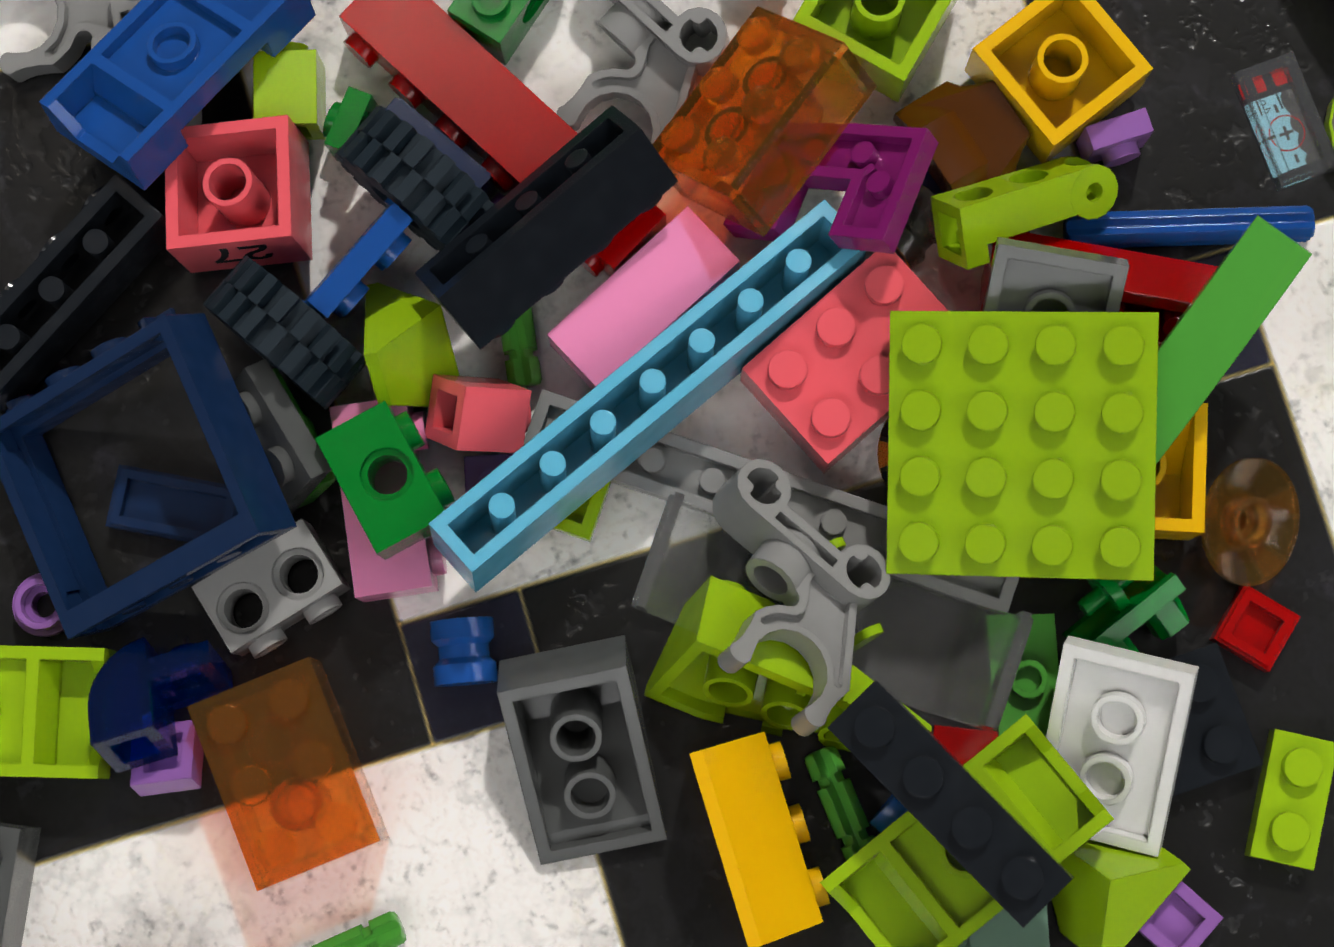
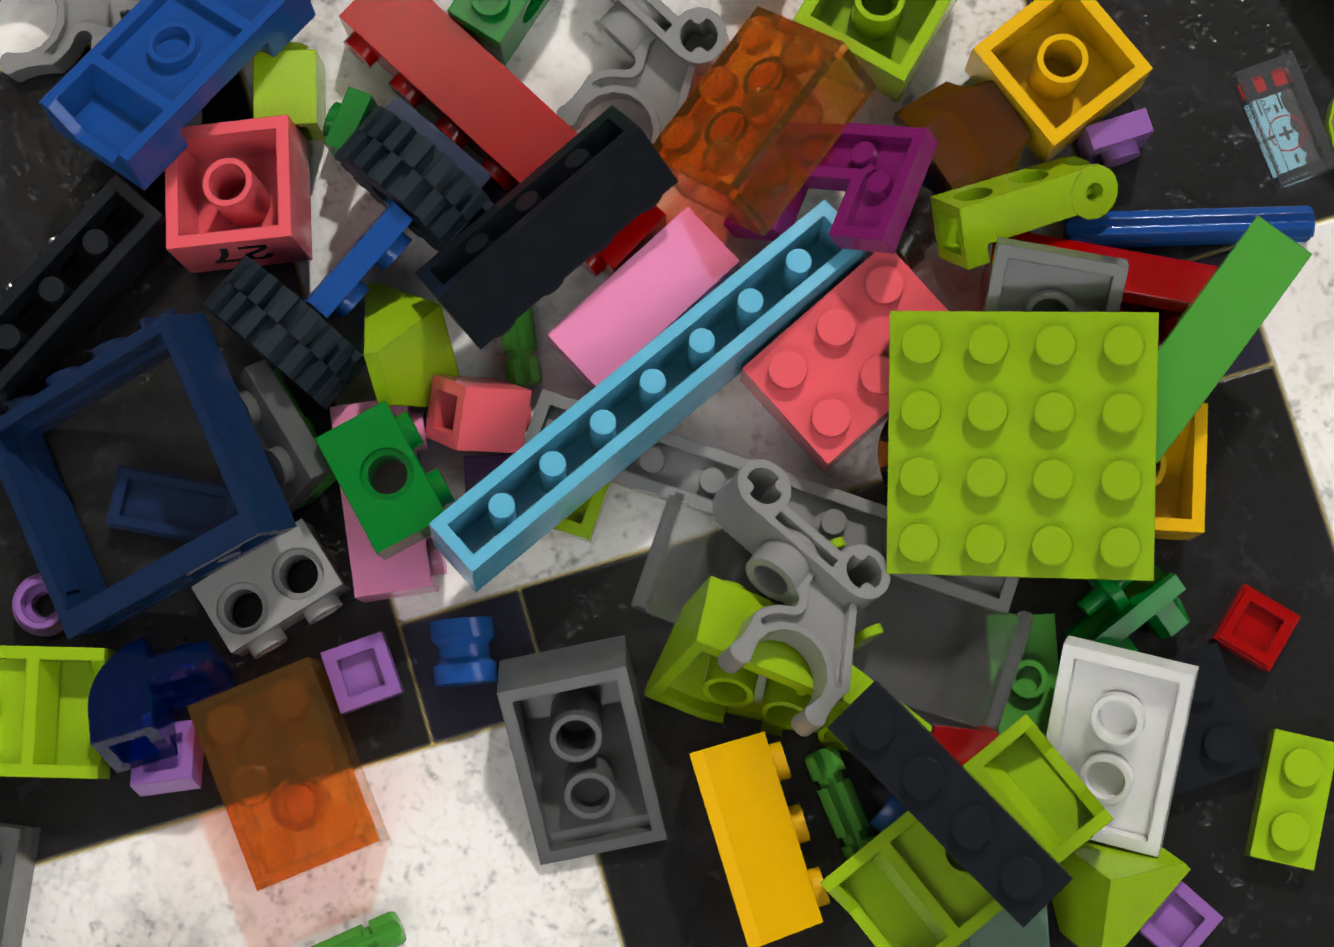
(362, 672): none -> medium lavender plate
(1250, 521): clear orange dish -> none

